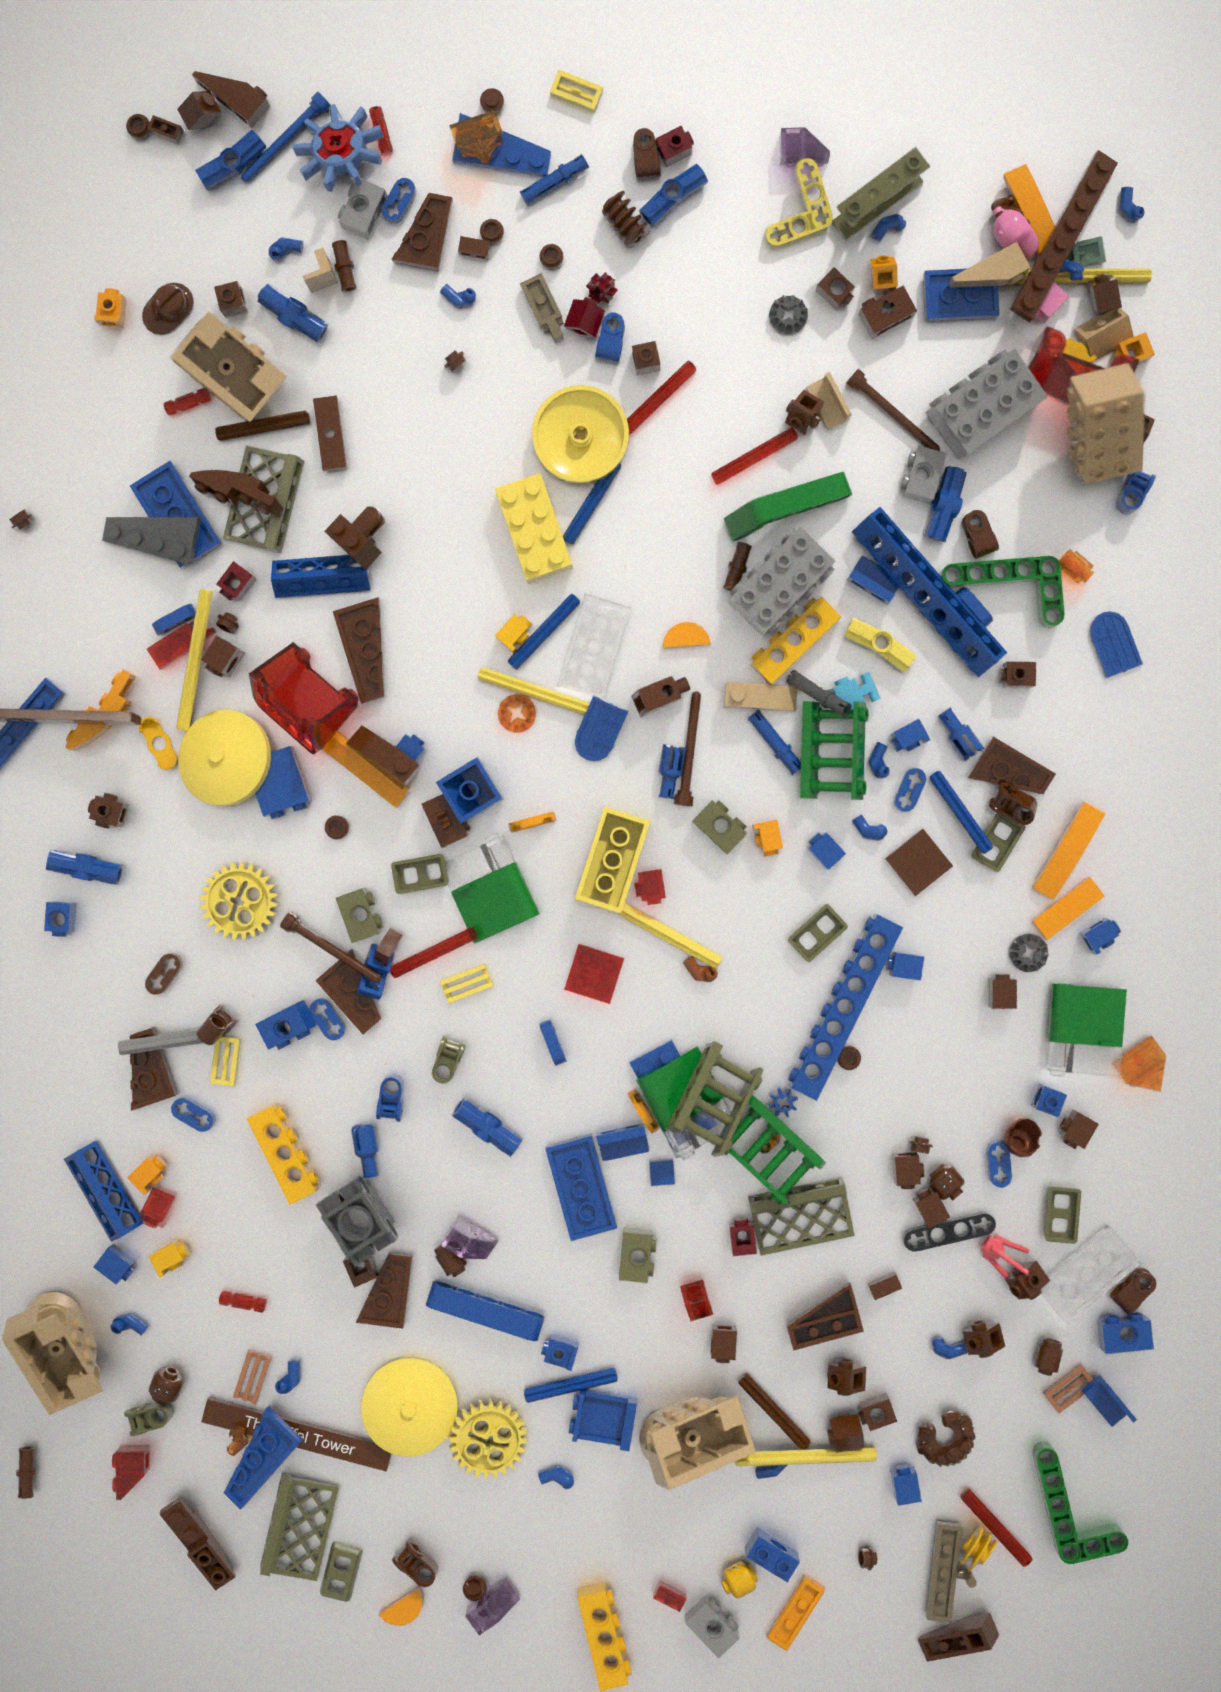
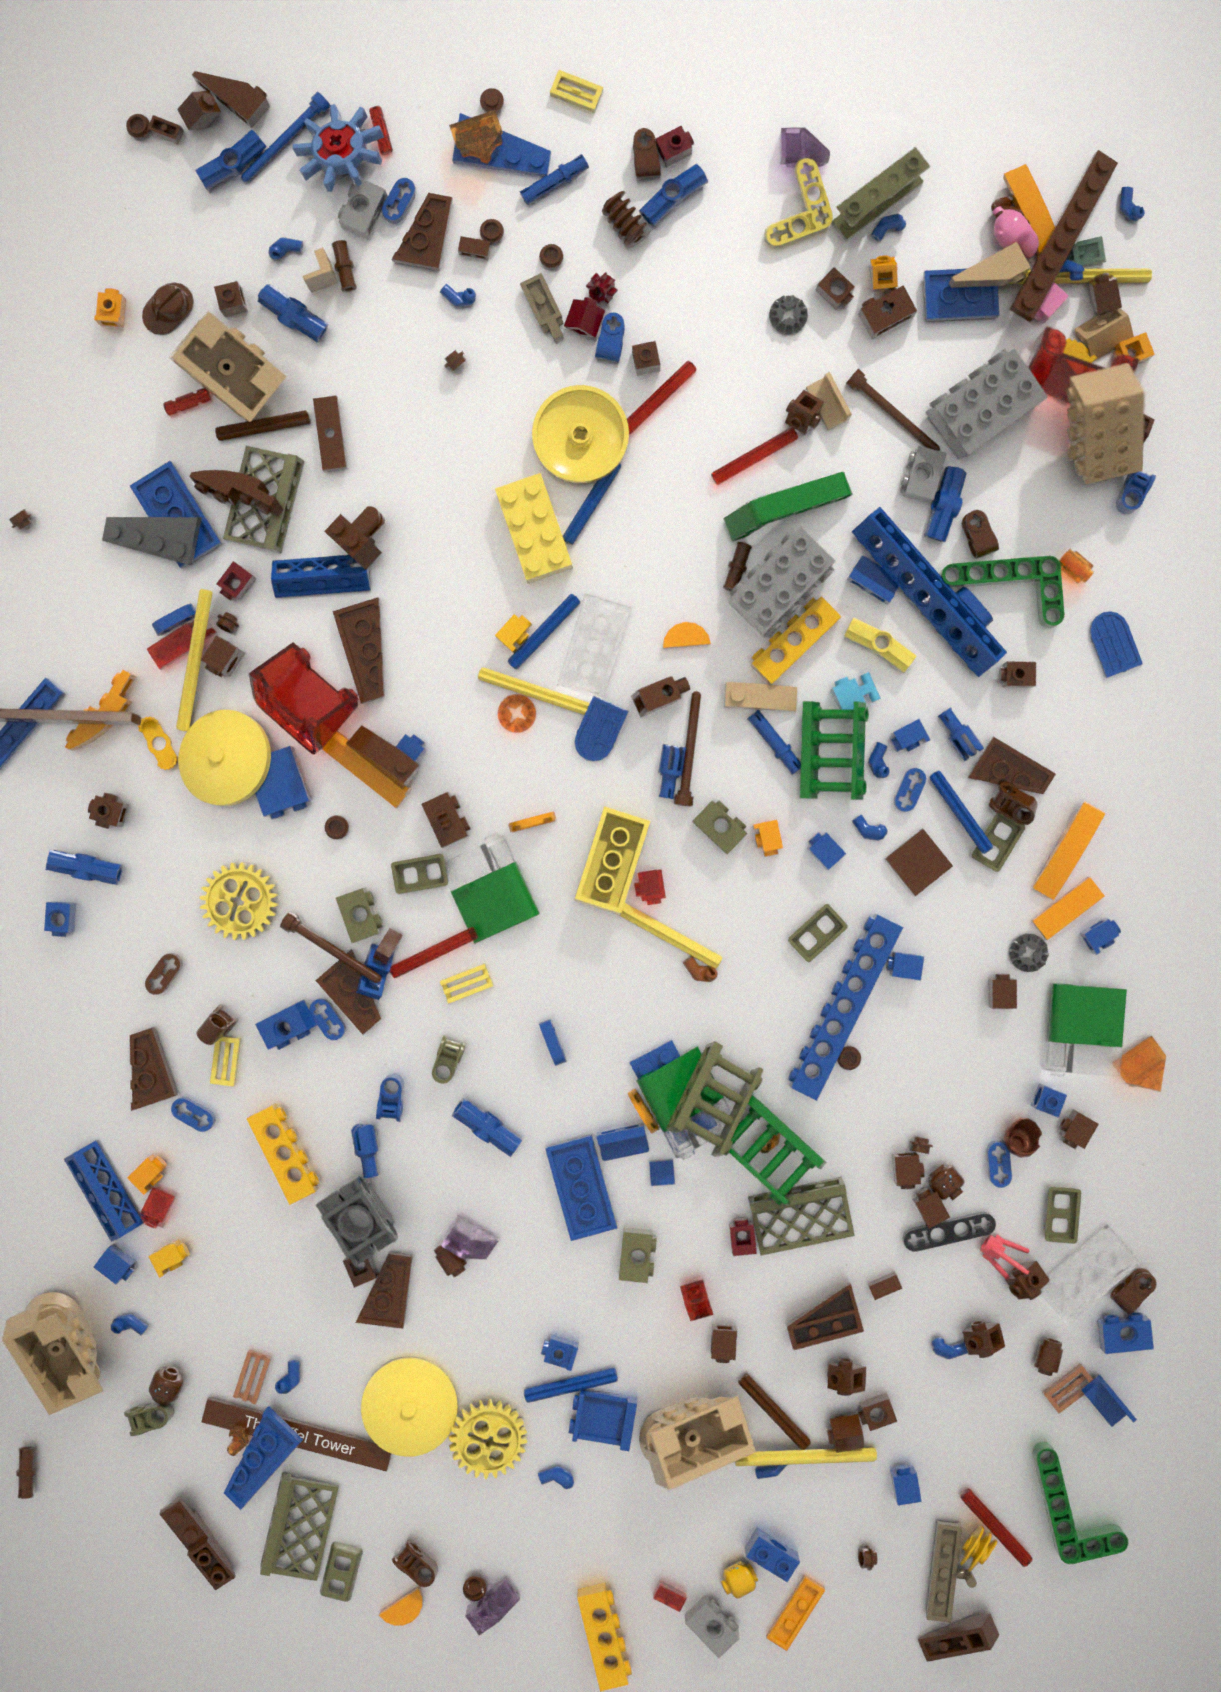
(131, 1466): clear red slope -> none
(158, 1042): light grey axle -> none
(242, 1301): clear red axle -> none
(469, 790): blue slope -> none
(485, 1310): blue beam -> none
(594, 973): clear red tile -> none
(784, 1108): blue gear -> none
(826, 697): dark grey pin -> none
(957, 1449): reddish brown piece -> none

